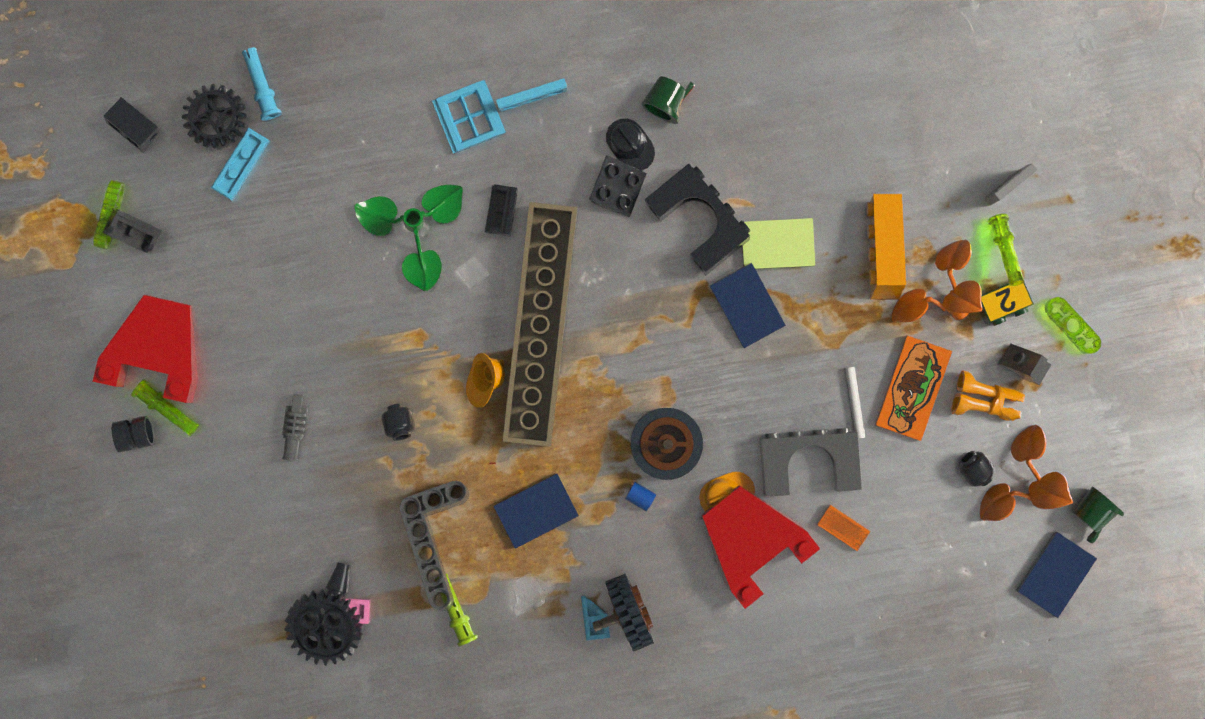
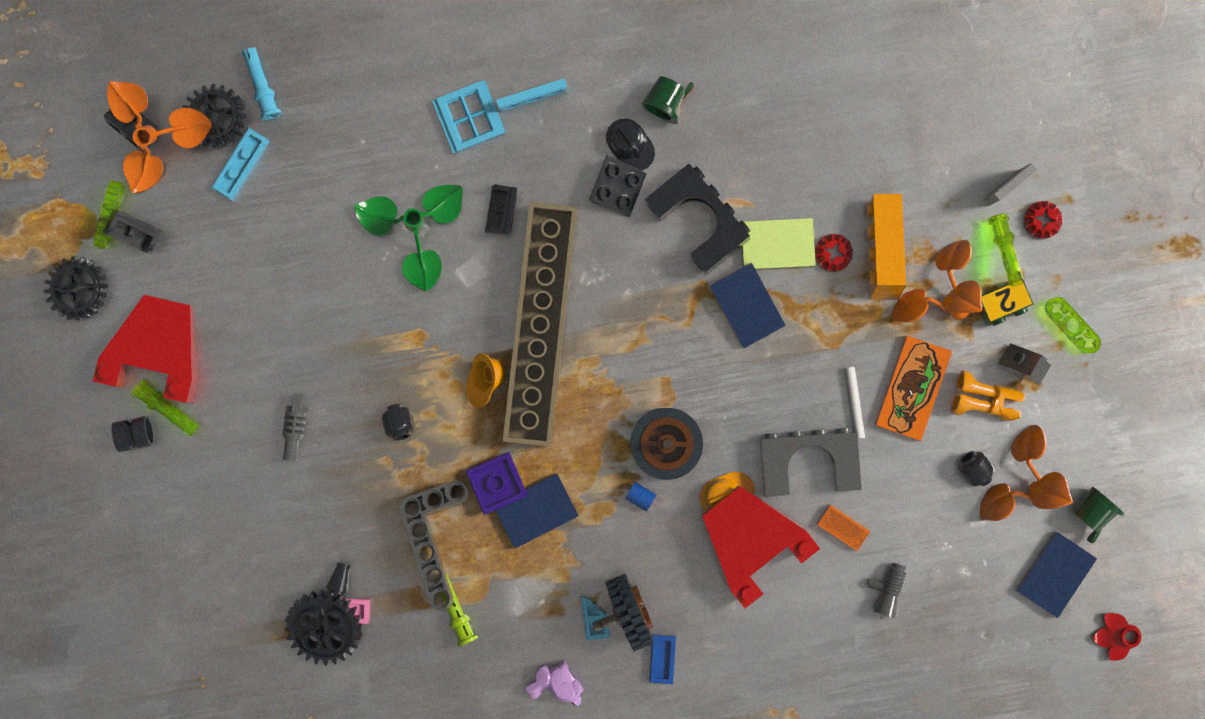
(77, 297): none -> black gear
(187, 124): none -> orange plant
(496, 483): none -> dark purple plate
(558, 681): none -> lavender animal
(662, 659): none -> blue tile
(823, 256): none -> red gear
(891, 590): none -> dark grey piece
(1035, 226): none -> red gear
(1114, 636): none -> red plate

